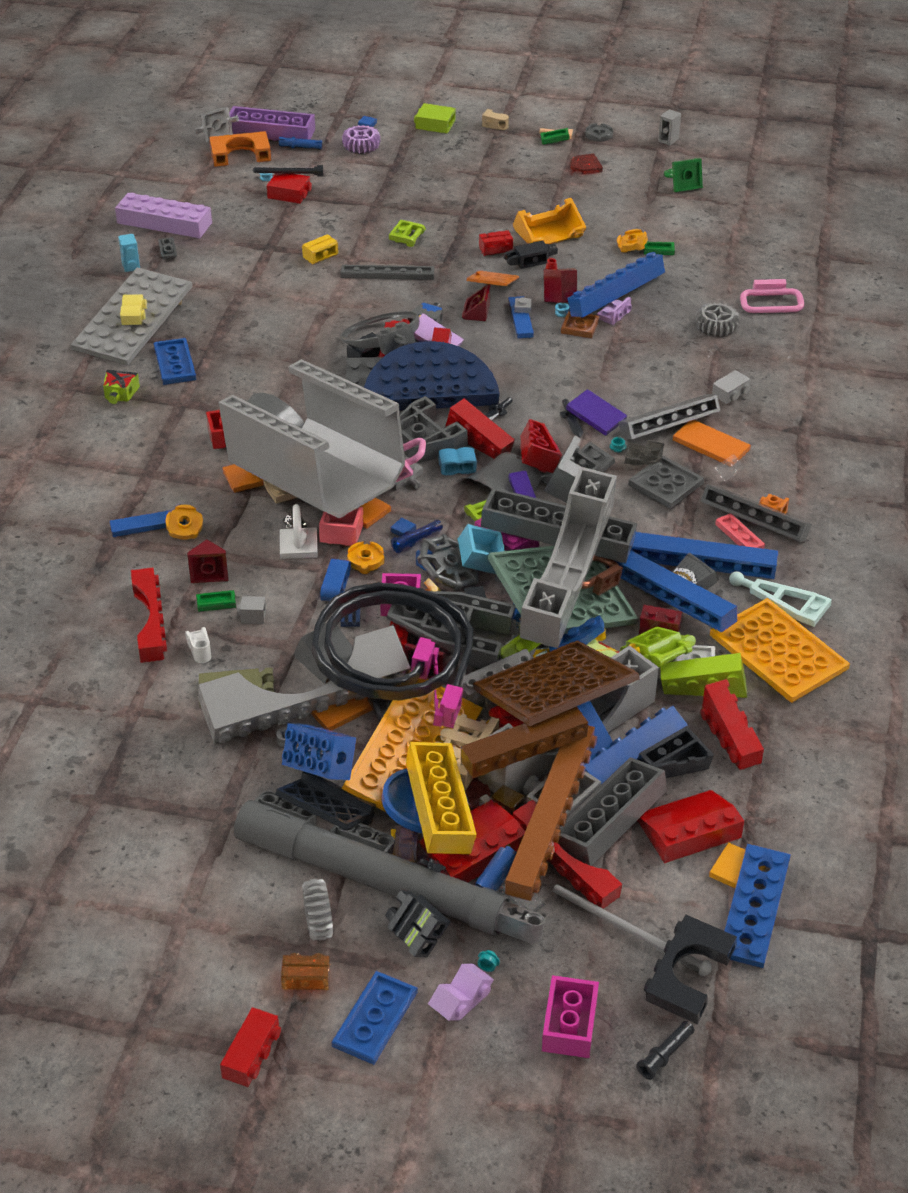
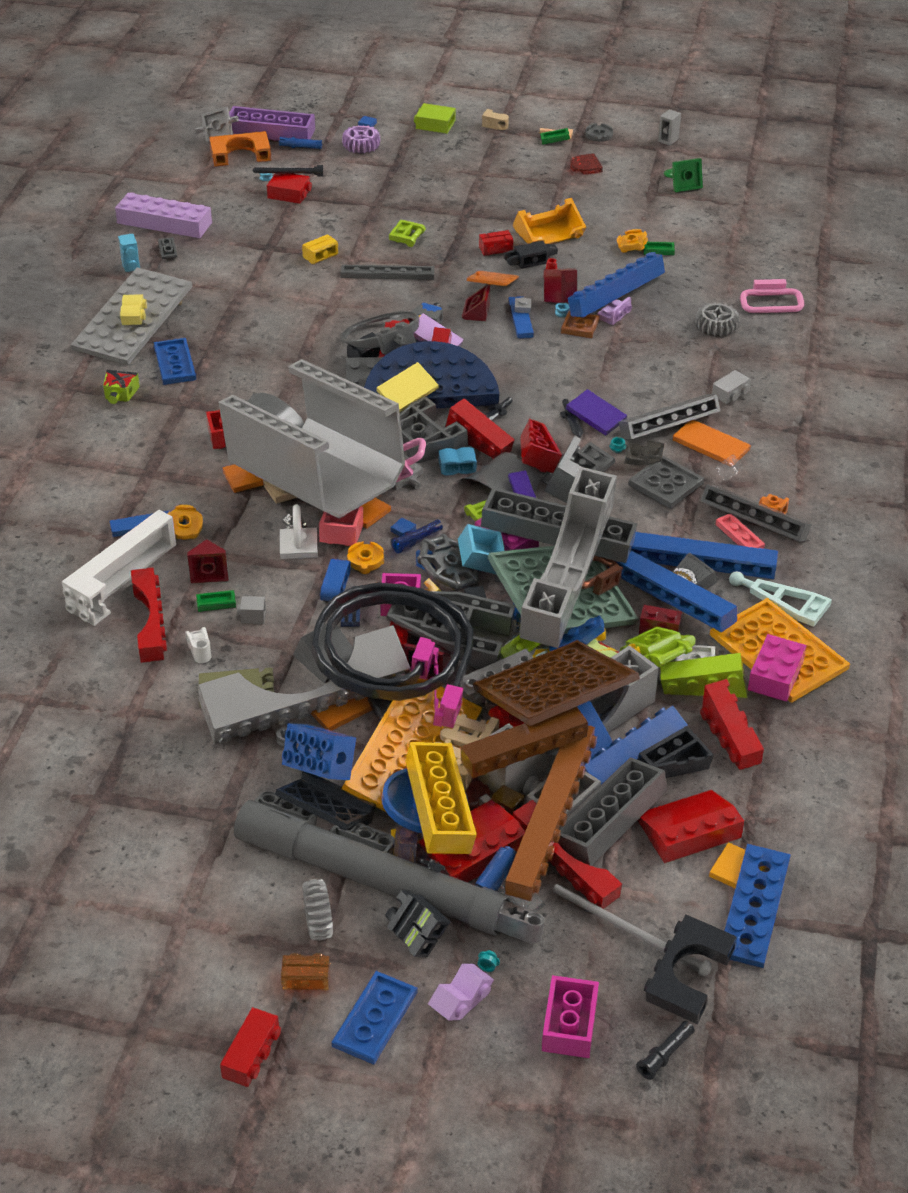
(113, 566): none -> white brick
(408, 386): none -> light yellow tile
(776, 667): none -> dark pink brick

